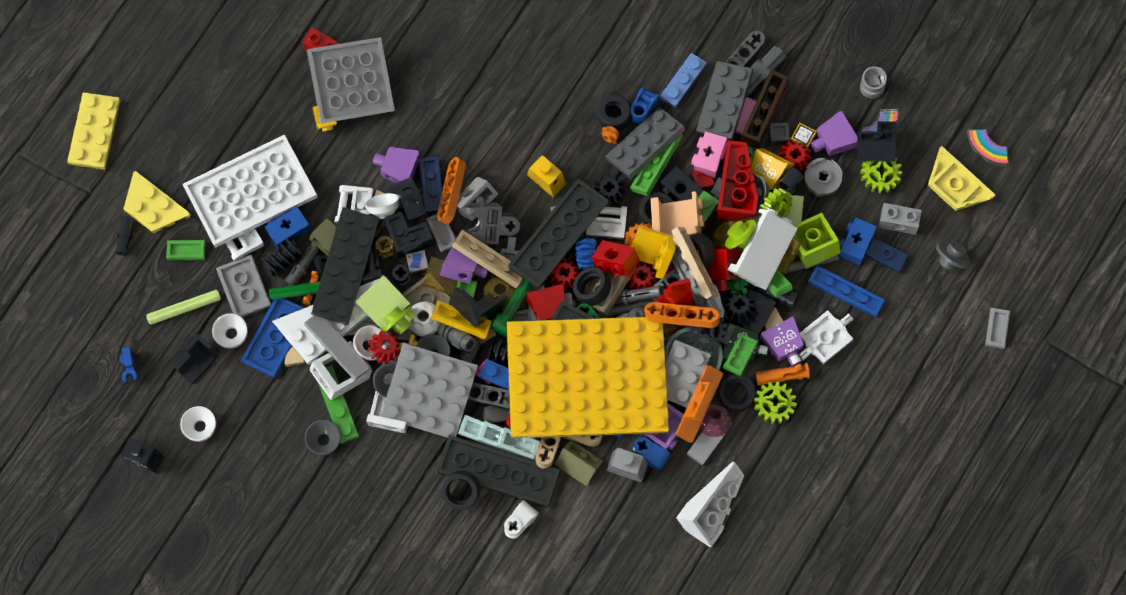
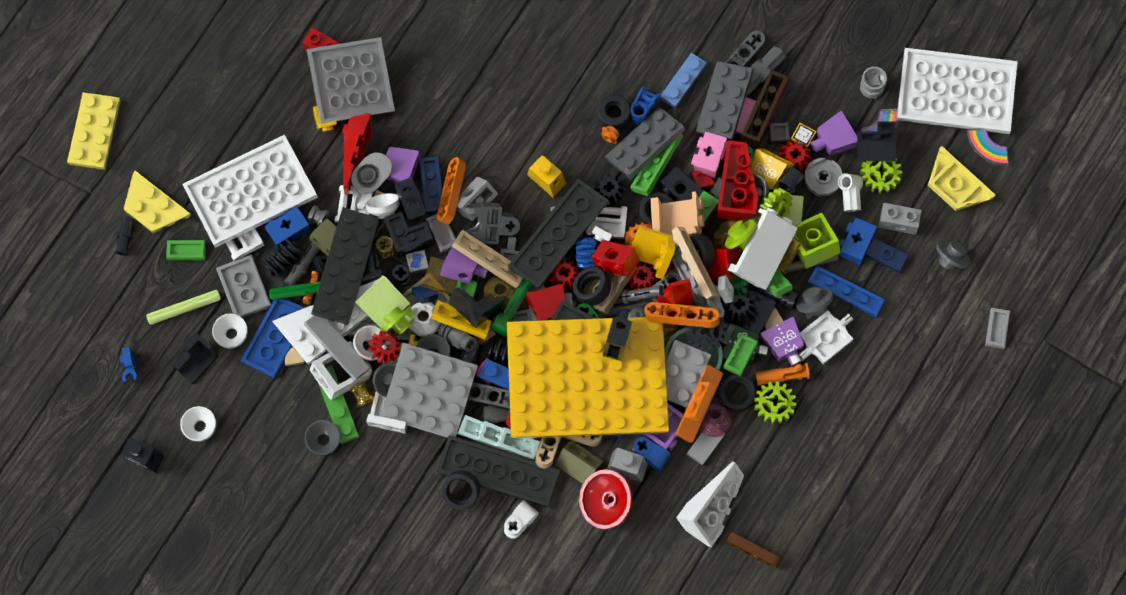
(317, 215): none -> flat silver wheel
(356, 139): none -> red wedge
(361, 394): none -> clear yellow bush
(371, 173): none -> light grey piece
(424, 294): none -> dark blue tile
(597, 495): none -> red dish
(601, 234): none -> white plate
(618, 336): none -> black torso
(725, 289): none -> white plate
(753, 550): none -> reddish brown beam
(814, 301): none -> dark grey piece
(851, 191): none -> white piece
(957, 90): none -> white plate

